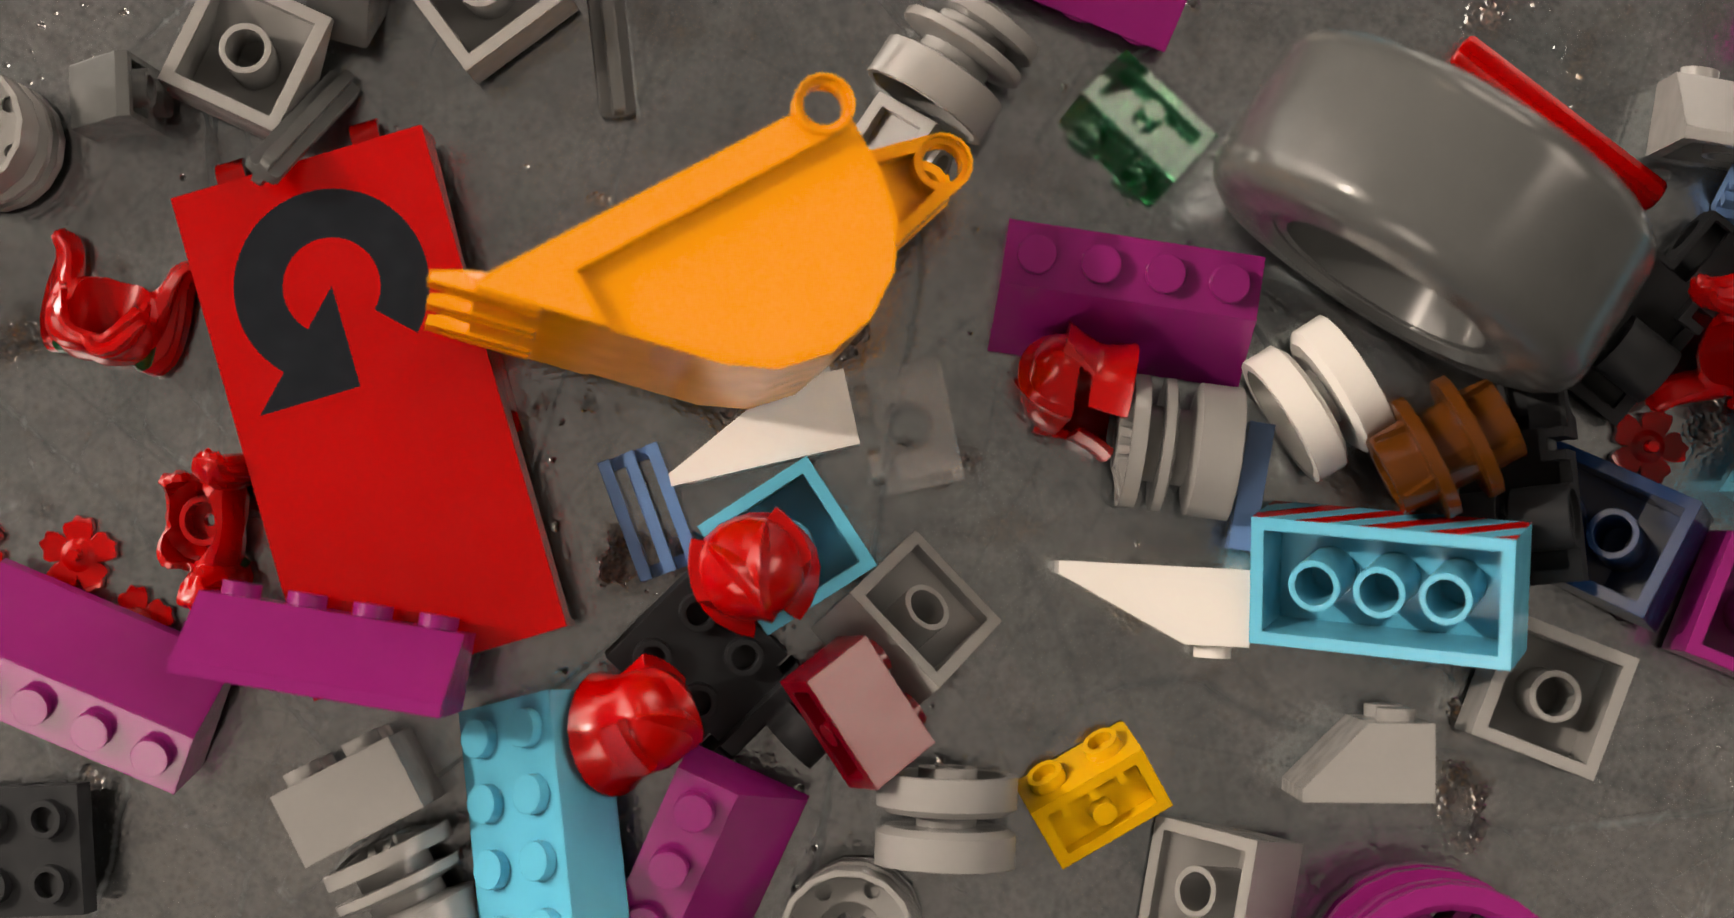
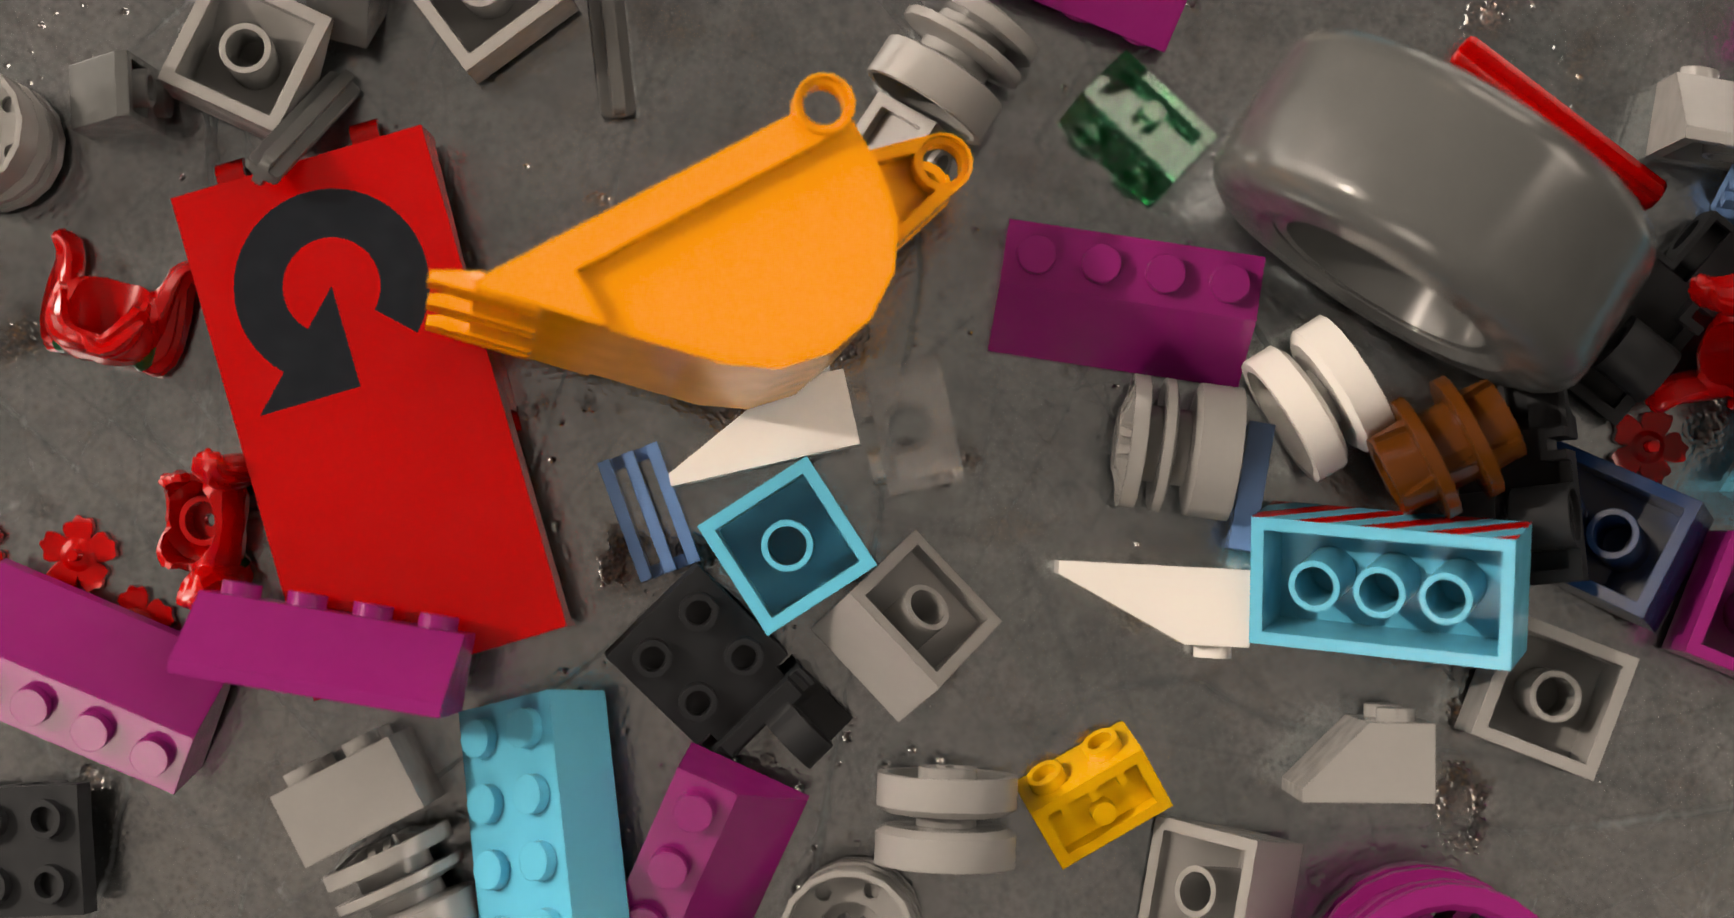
(631, 724): red helmet -> none
(754, 570): red helmet -> none
(859, 711): brick -> none
(1074, 385): red helmet -> none

